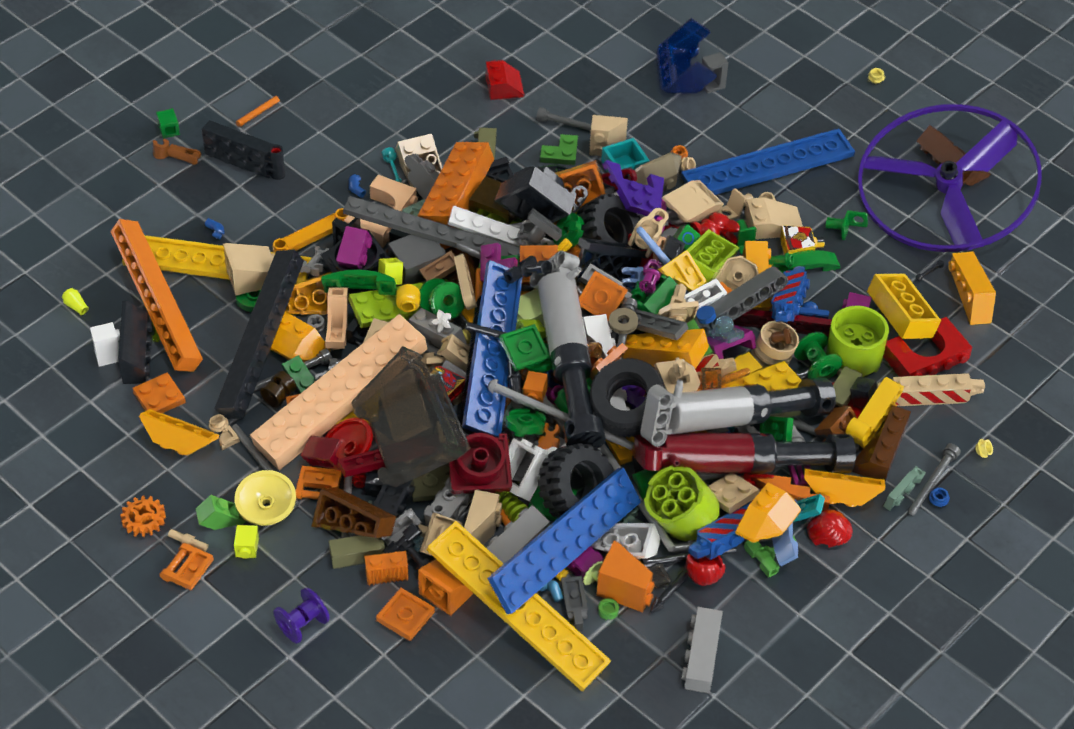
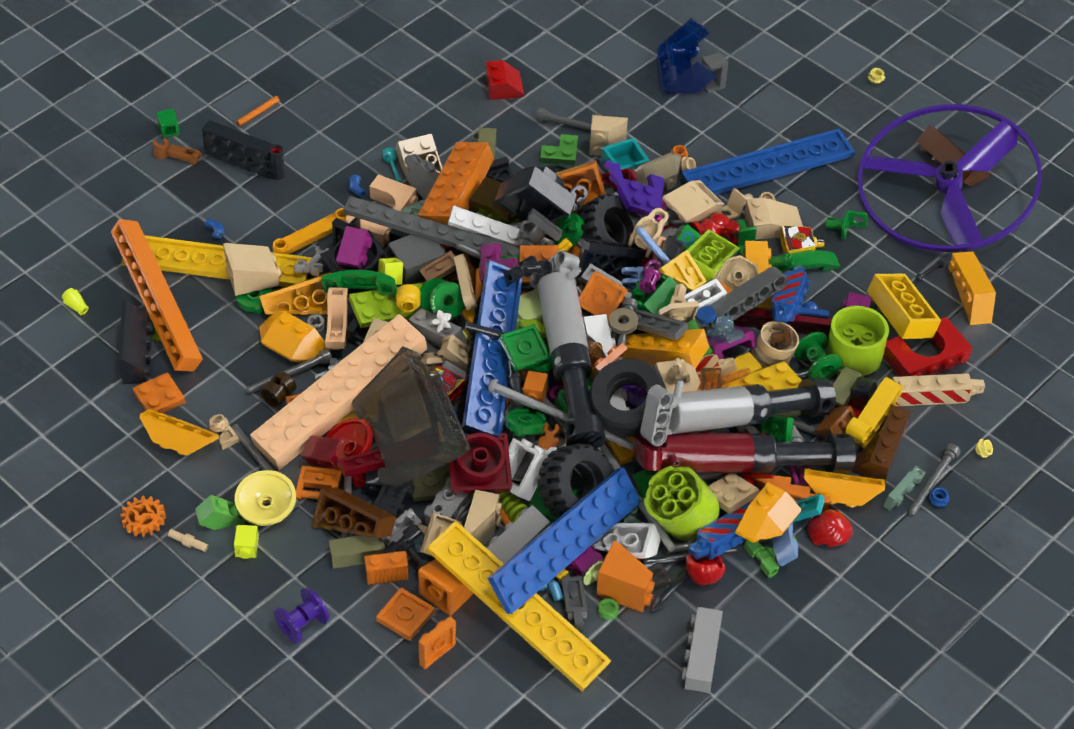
(105, 343): white brick -> none
(192, 568): orange plate -> none
(259, 335): black brick -> none
(299, 372): green plate -> none
(437, 642): none -> orange plate

